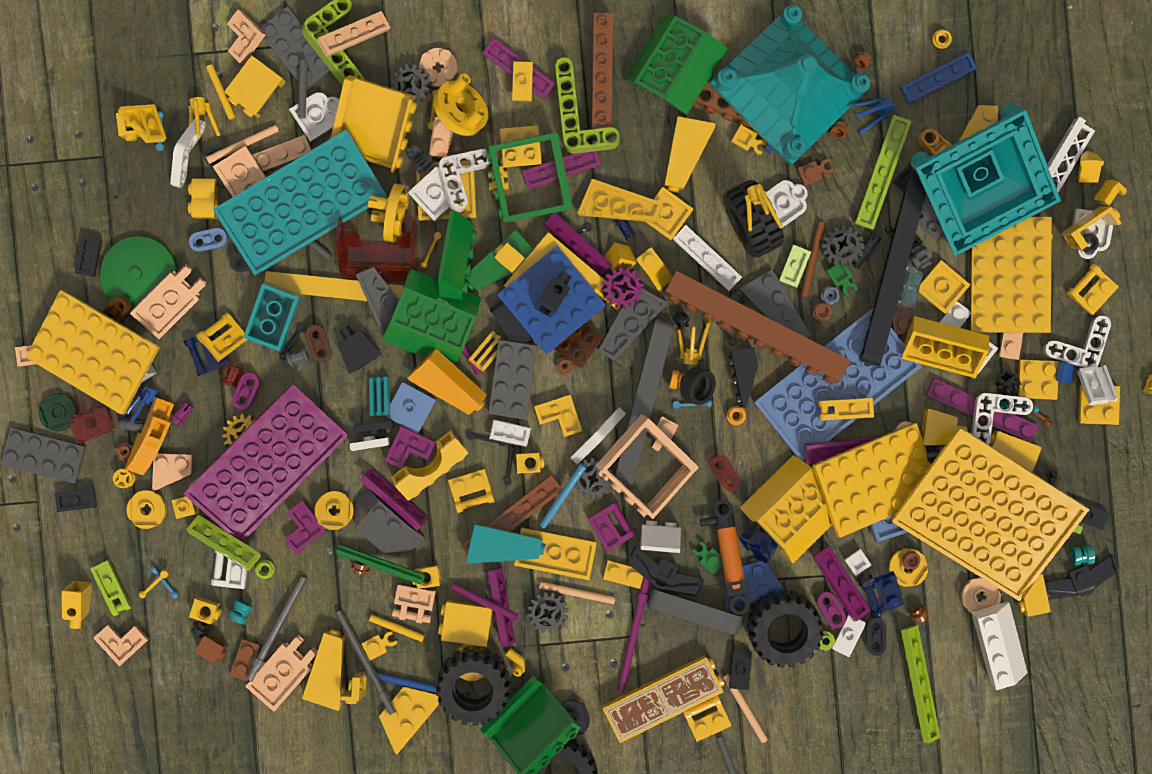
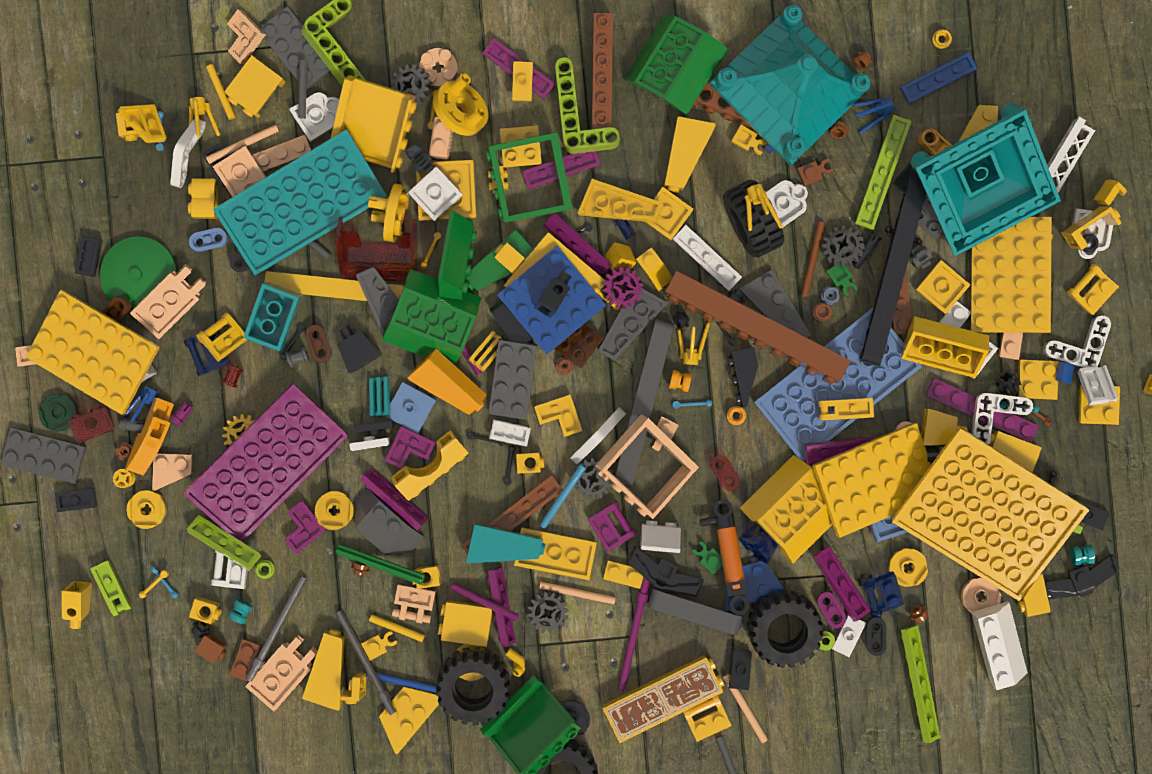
(120, 647): light nougat plate -> none
(184, 507): yellow brick -> none
(245, 390): magenta plate -> none
(353, 34): light nougat plate -> none
(457, 169): white beam -> none
(469, 484): yellow plate -> none
(688, 385): black tyre -> none
(794, 266): yellowish green plate -> none
(857, 562): white plate -> none
(910, 288): clear light blue plate -> none
(911, 565): dark orange plate -> none
(1090, 167): yellow tile -> none

